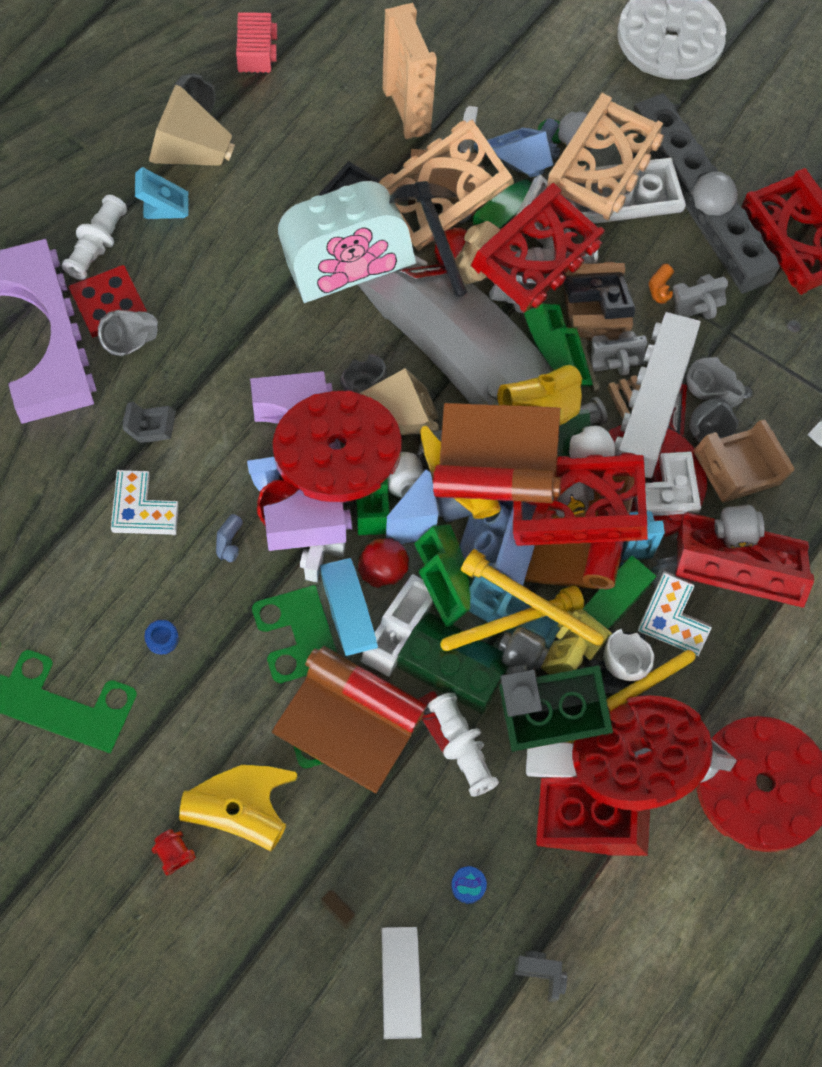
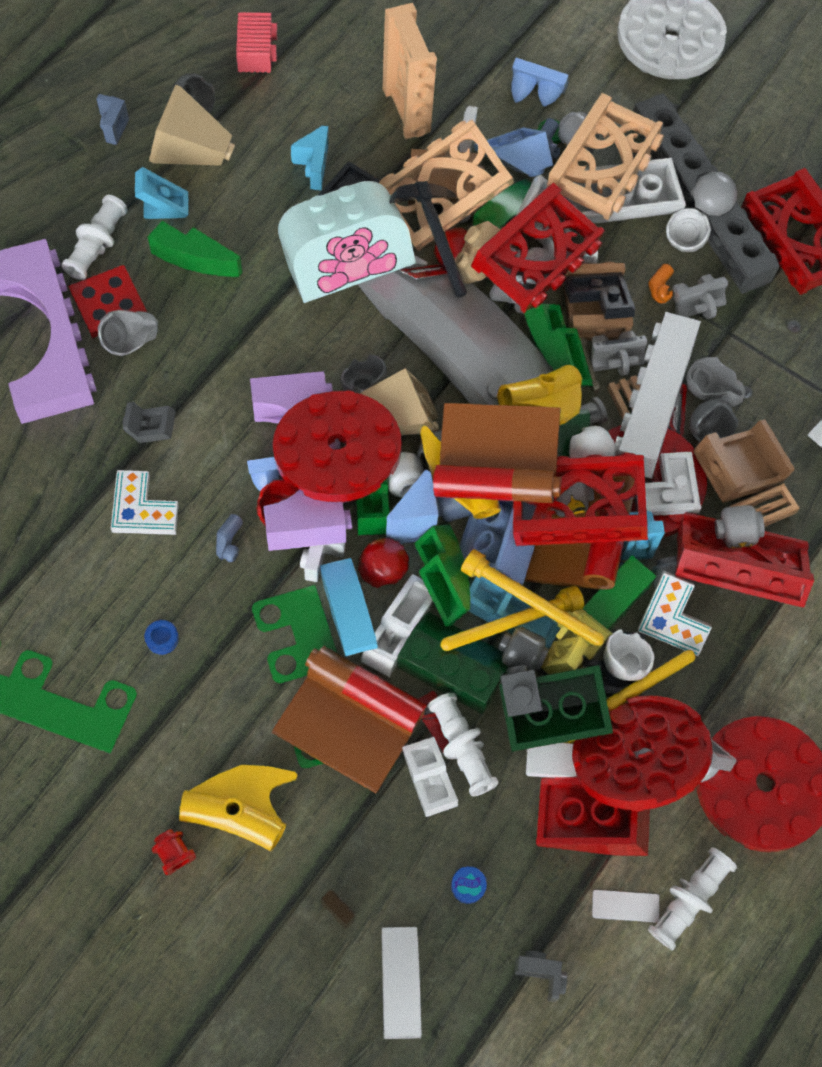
(113, 117): none -> sand blue bracket
(193, 251): none -> green slope
(313, 153): none -> medium azure slope
(430, 776): none -> white slope
(528, 74): none -> light blue tile
(625, 906): none -> white sticker
(688, 230): none -> white hair
(692, 898): none -> white piece
(781, 514): none -> light nougat tile

